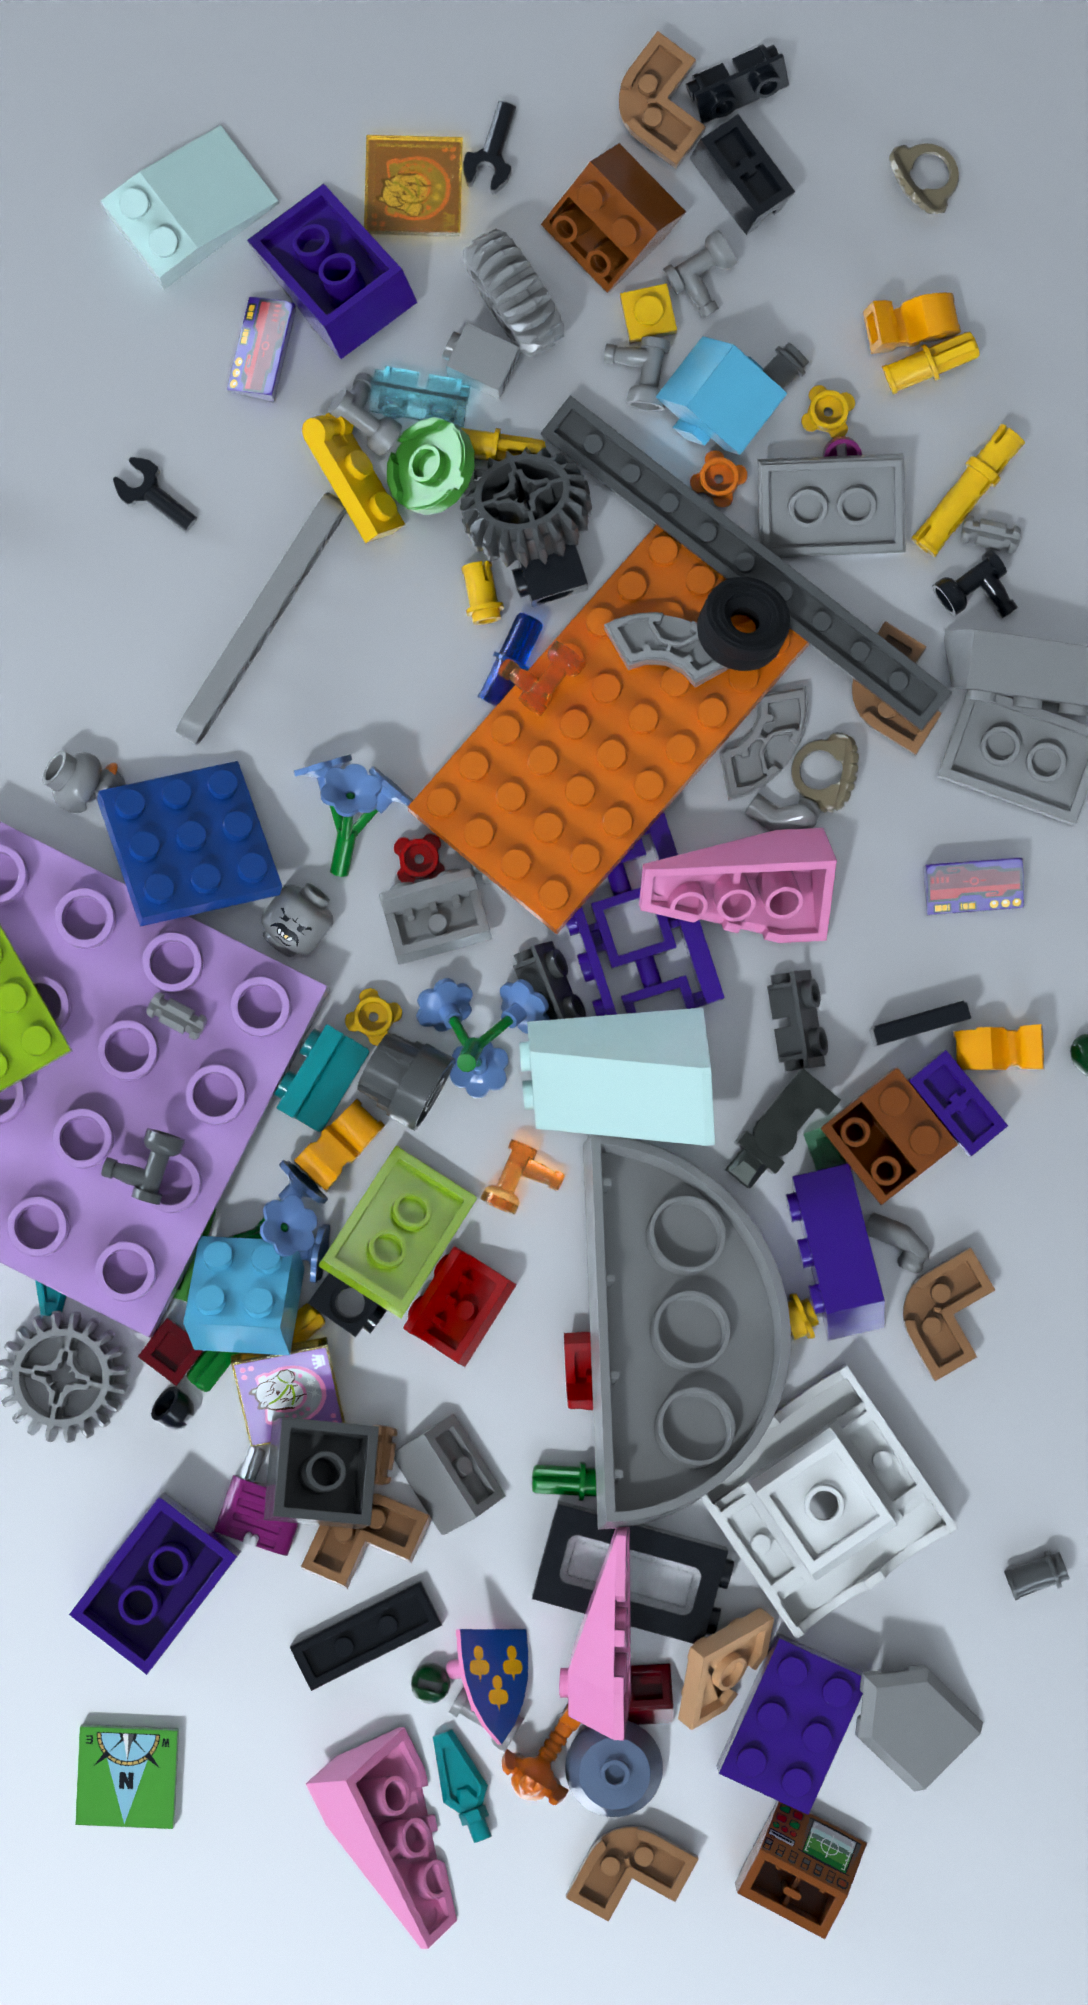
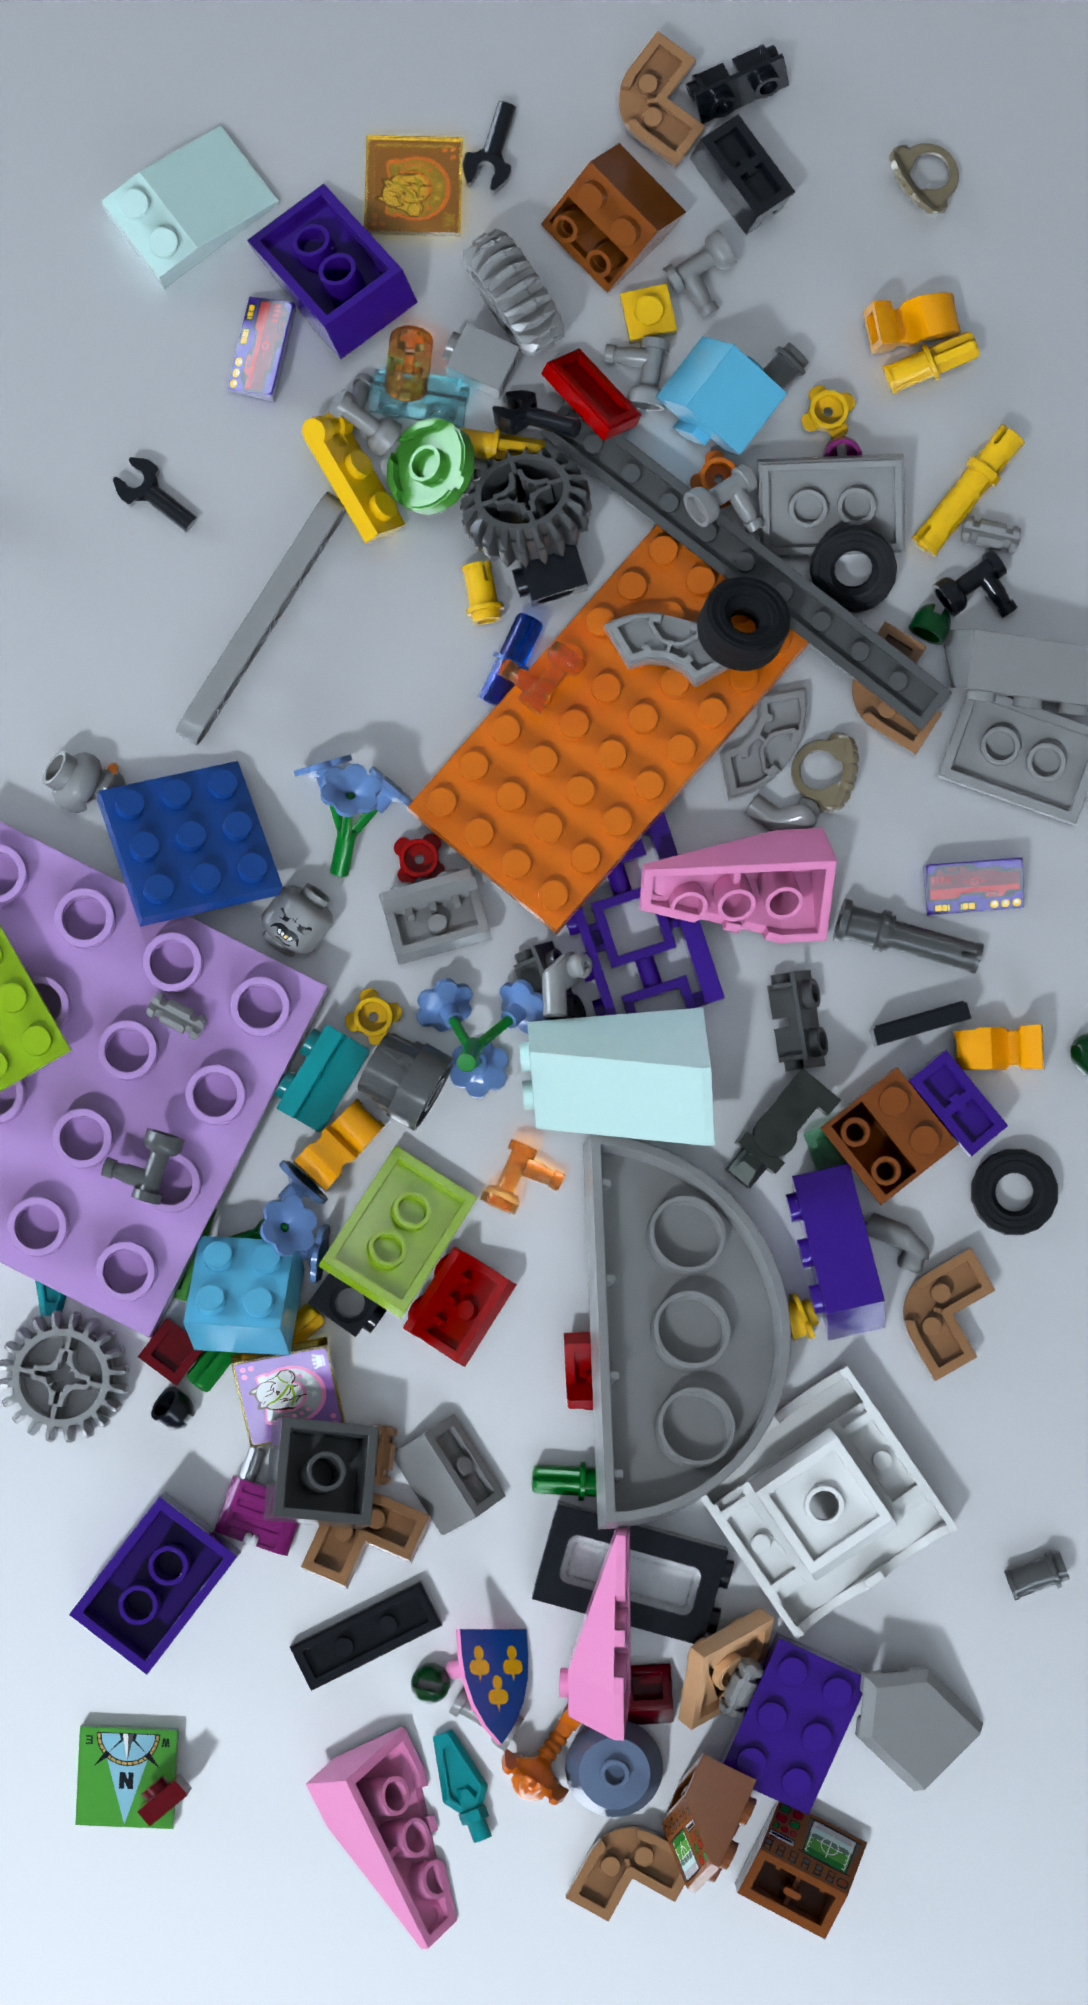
(162, 1797): none -> dark red plate
(410, 363): none -> clear orange beam
(524, 412): none -> black bar
(559, 978): none -> light grey arm
(591, 394): none -> red tile
(704, 503): none -> light grey piece
(705, 1817): none -> dark orange slope
(741, 1687): none -> light grey piece
(854, 539): none -> black tyre
(885, 932): none -> dark grey pin
(930, 625): none -> dark green hinge
(1042, 1181): none -> black tyre

